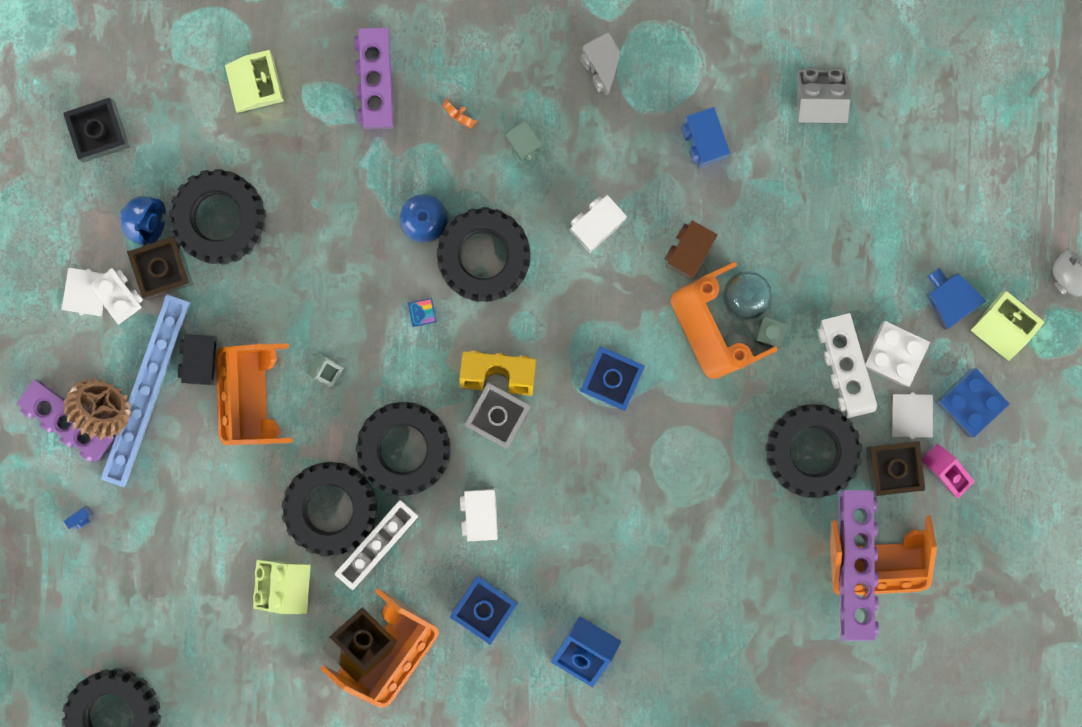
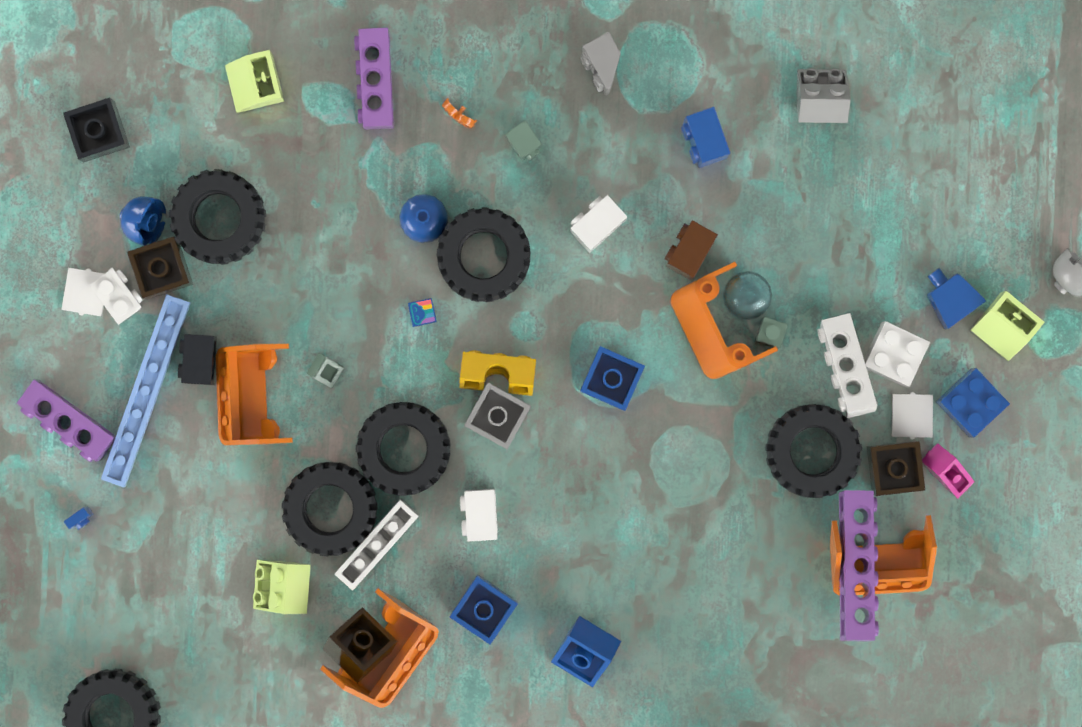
(110, 416): medium nougat gear -> none

